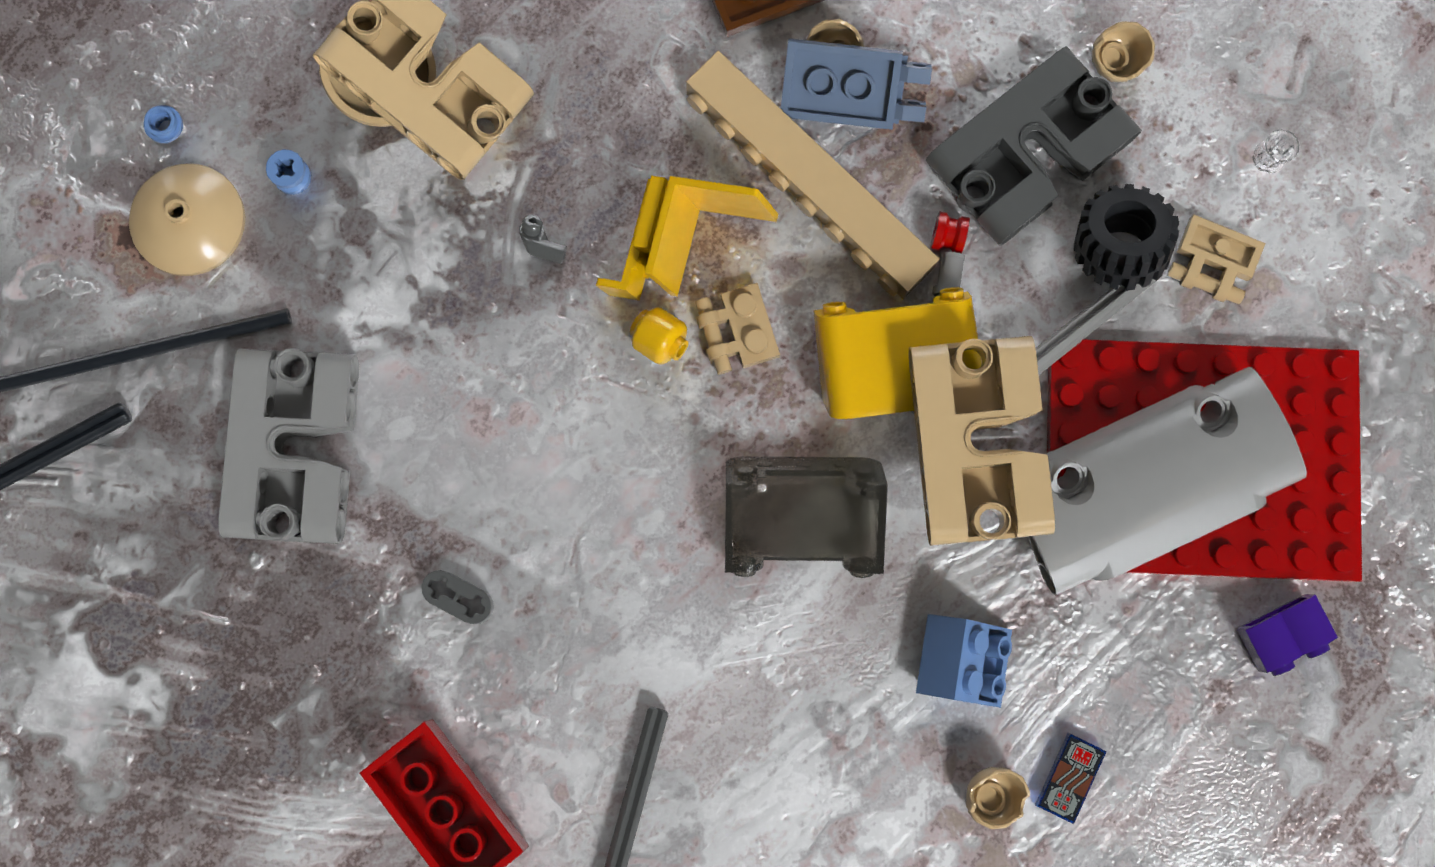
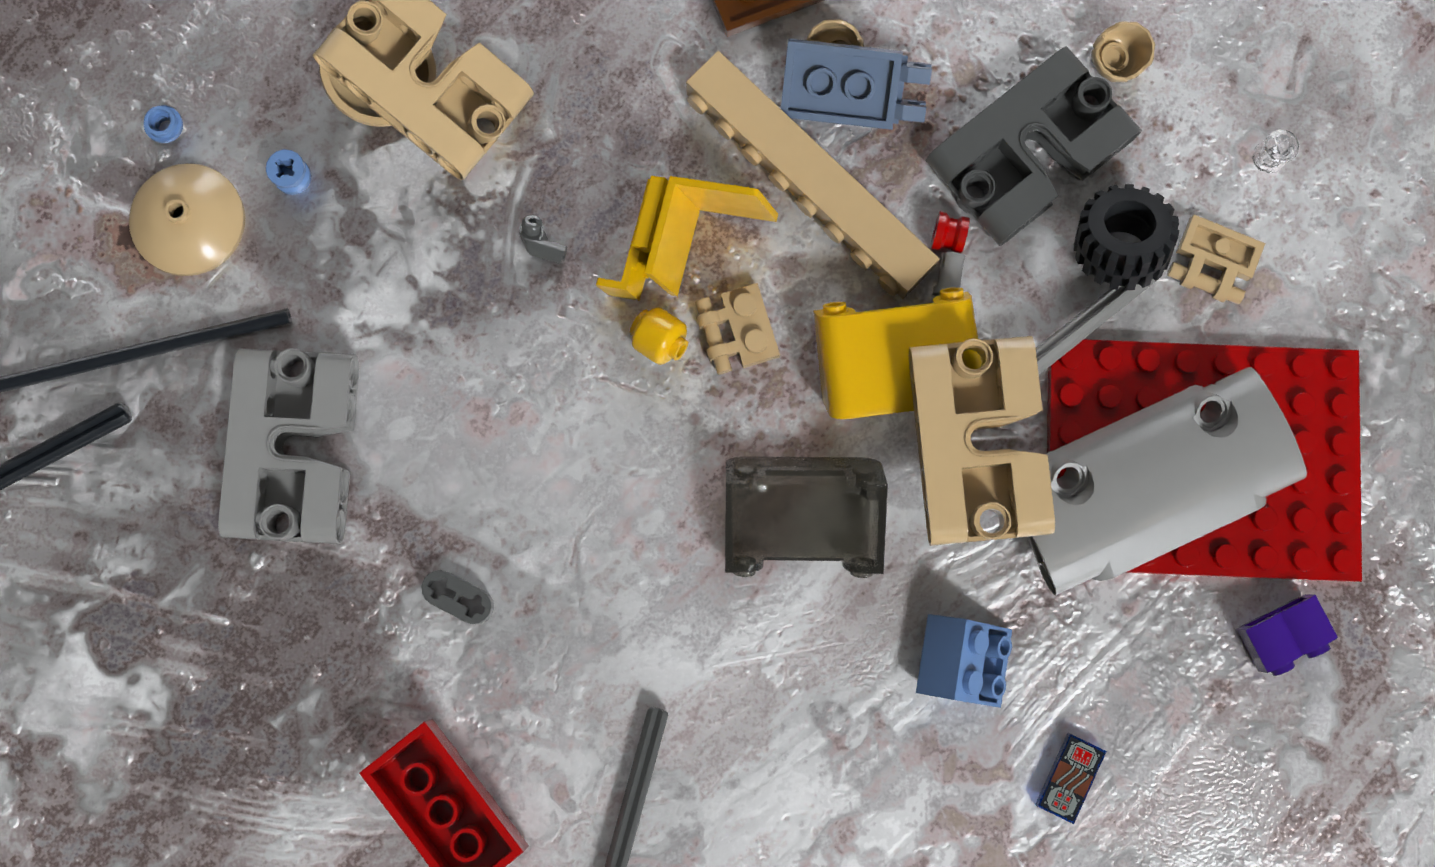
(996, 797): tan hair -> none

